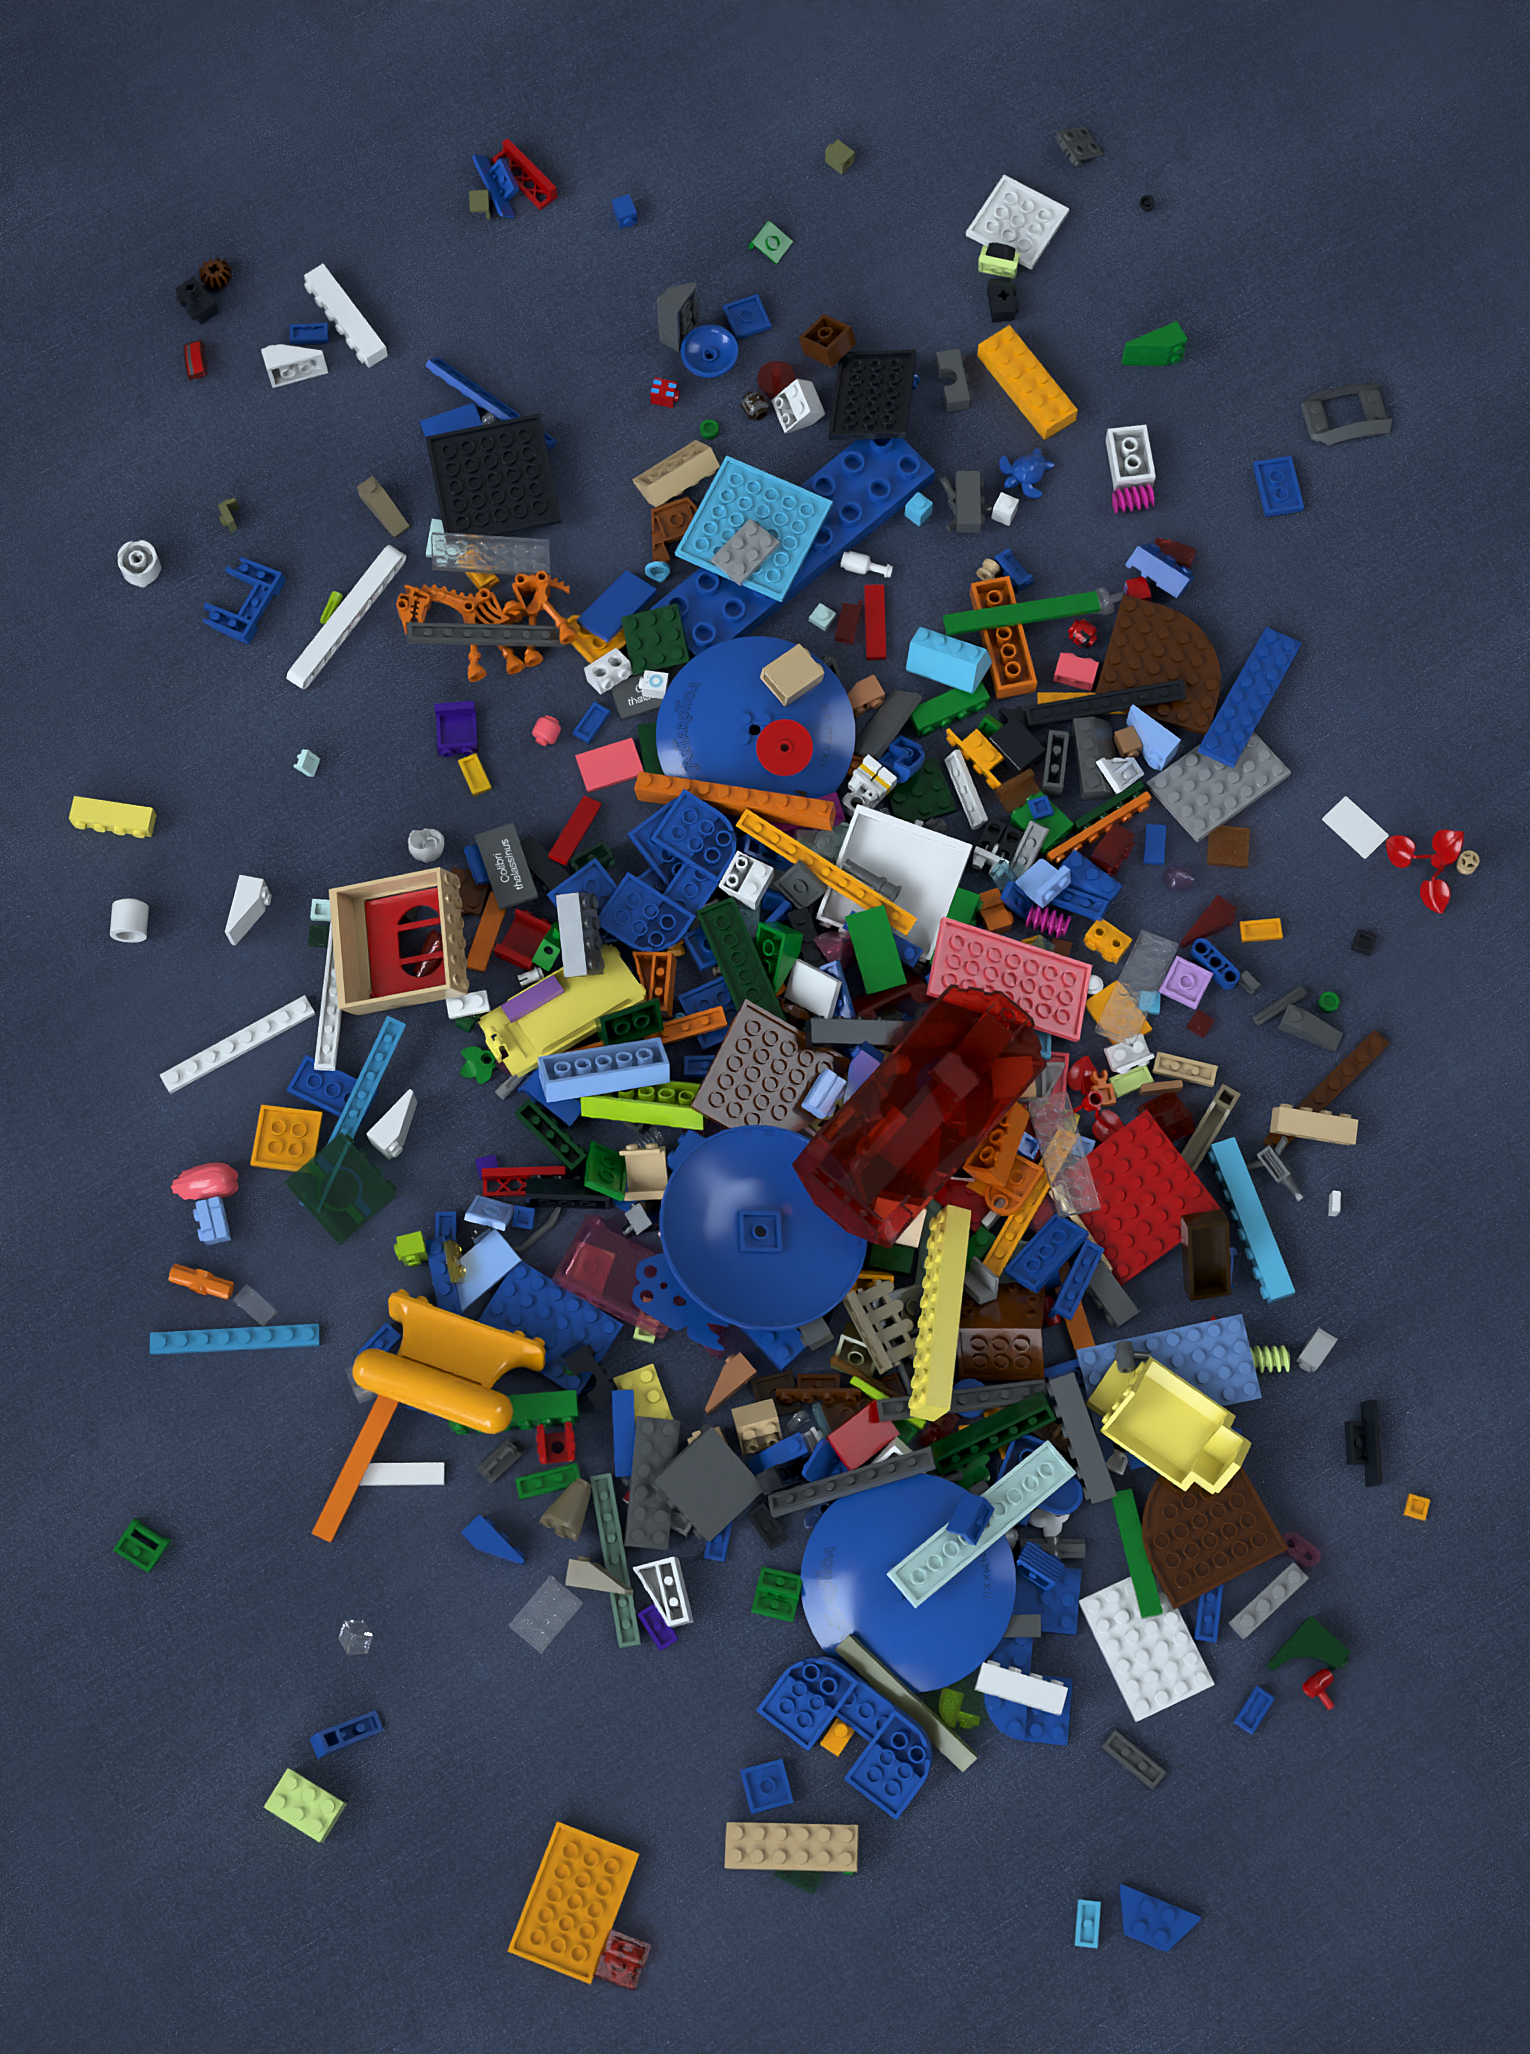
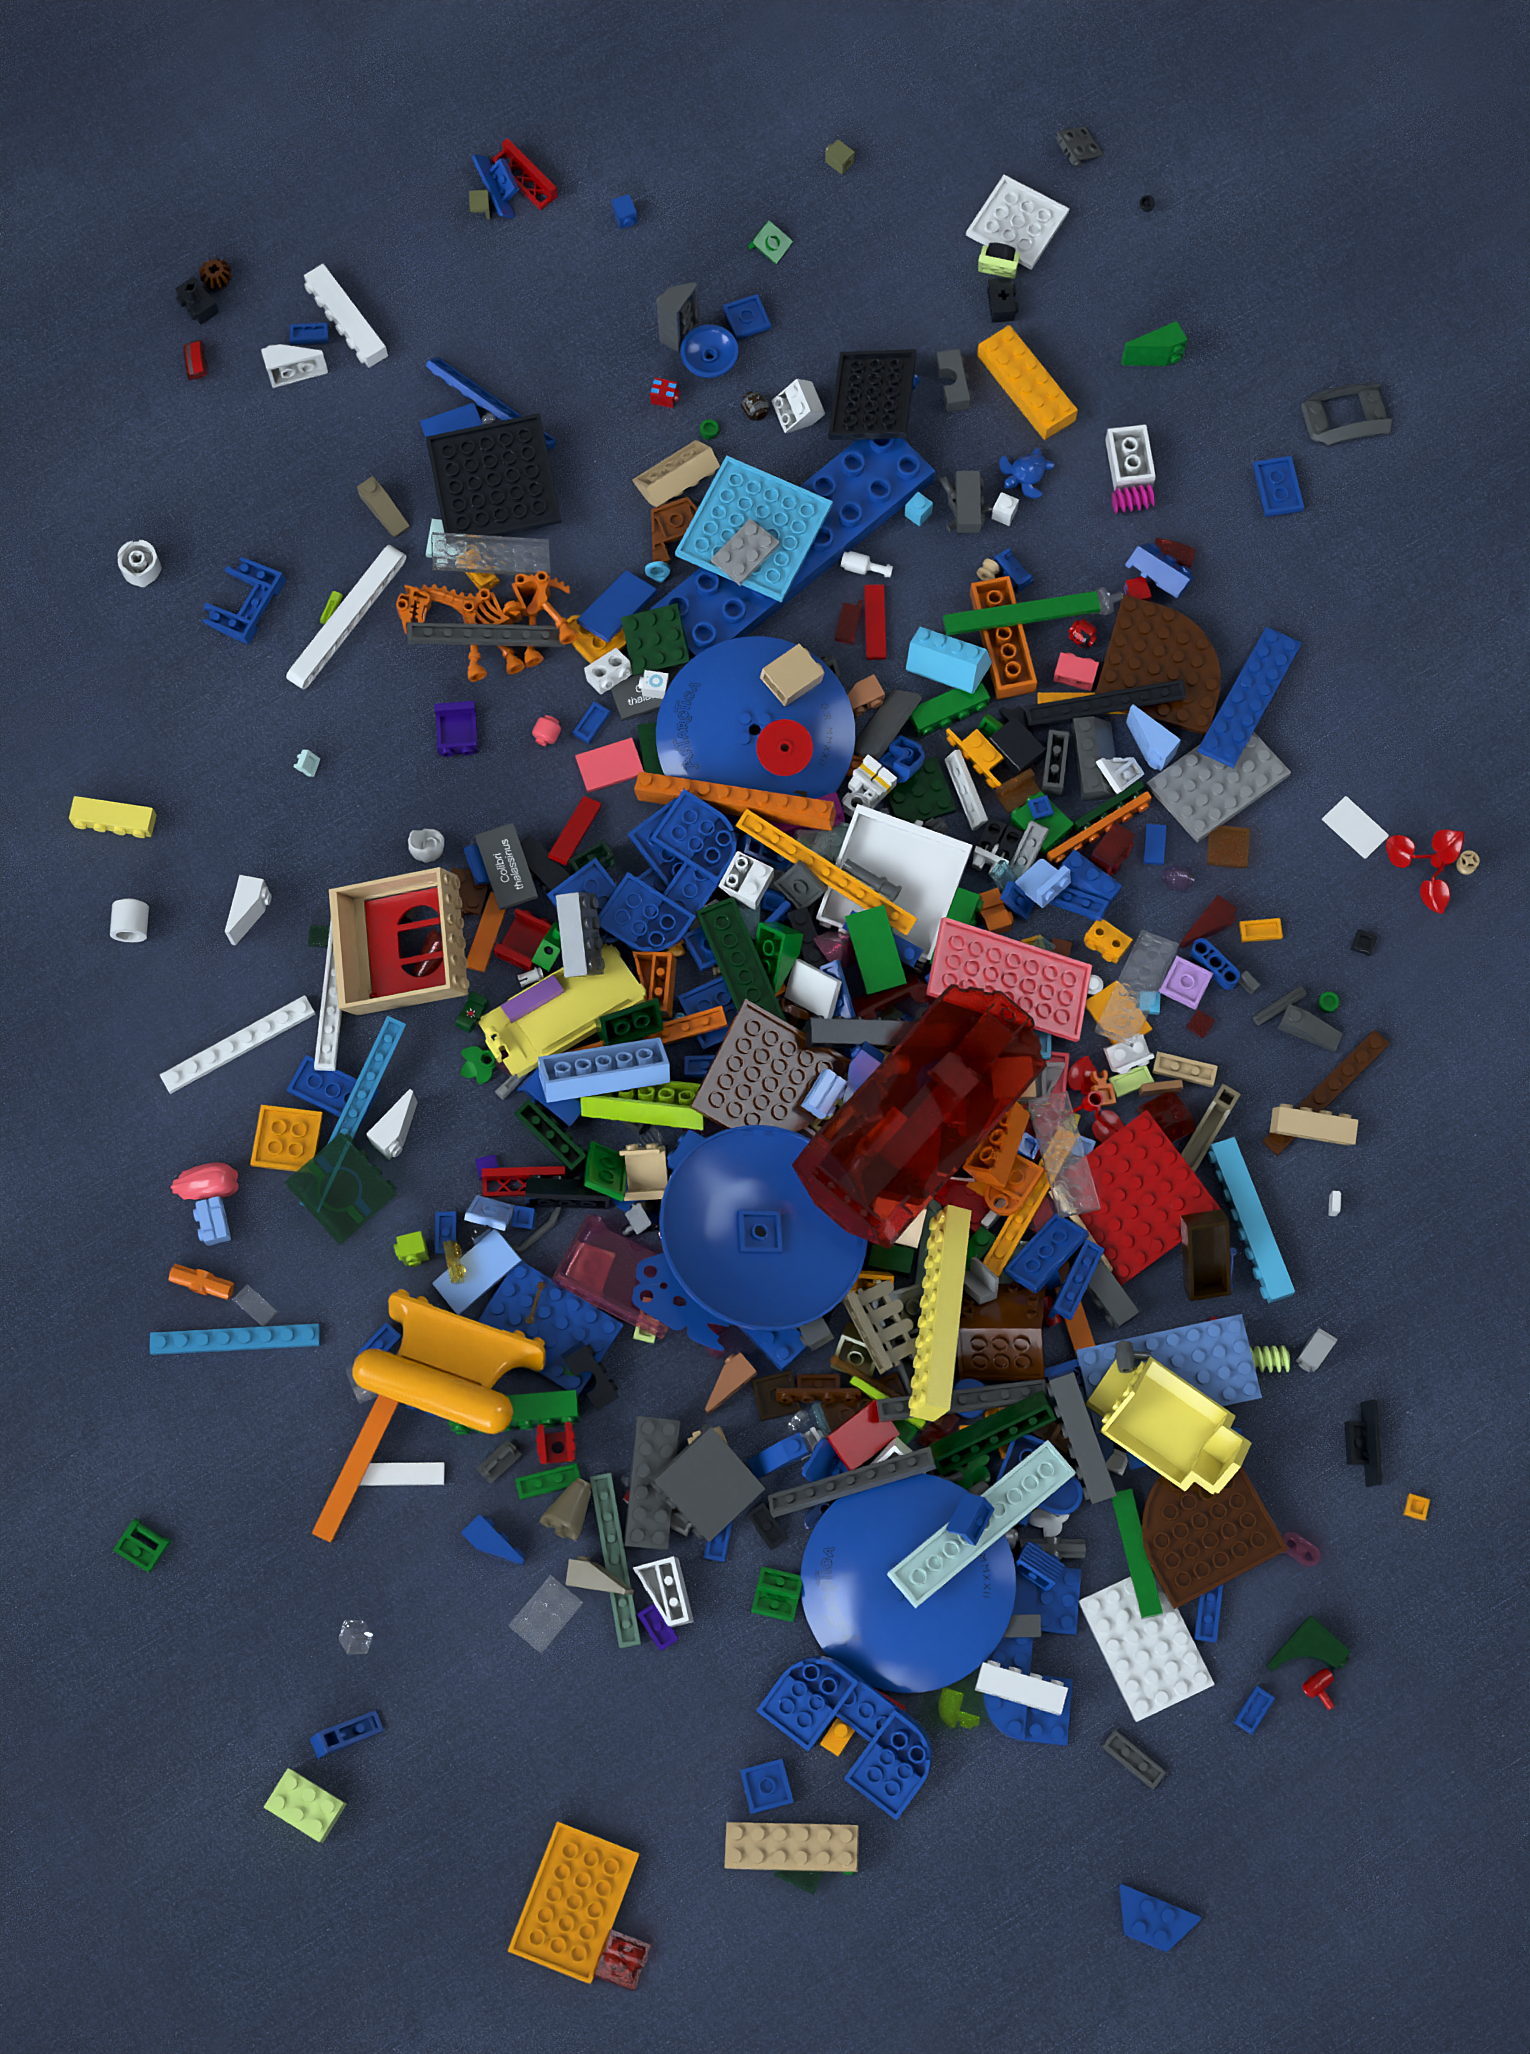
(226, 508): olive bracket -> none
(320, 910): light aqua tile -> none
(445, 1291): blue plate -> none
(468, 1005): white plate -> none
(474, 774): yellow tile -> none
(530, 1319): none -> clear orange hinge
(623, 1430): blue tile -> none
(648, 1393): light yellow plate -> none
(757, 1426): tan slope -> none
(775, 377): clear red tile -> none
(781, 1477): black brick -> none
(822, 617): light aqua plate -> none
(827, 340): reddish brown brick -> none
(897, 1692): olive tile -> none
(1048, 921): dark pink piece -> none
(1087, 1923): medium azure plate -> none
(1128, 742): medium nougat brick -> none
(1268, 1600): light grey brick -> none
(1277, 1166): dark grey piece -> none

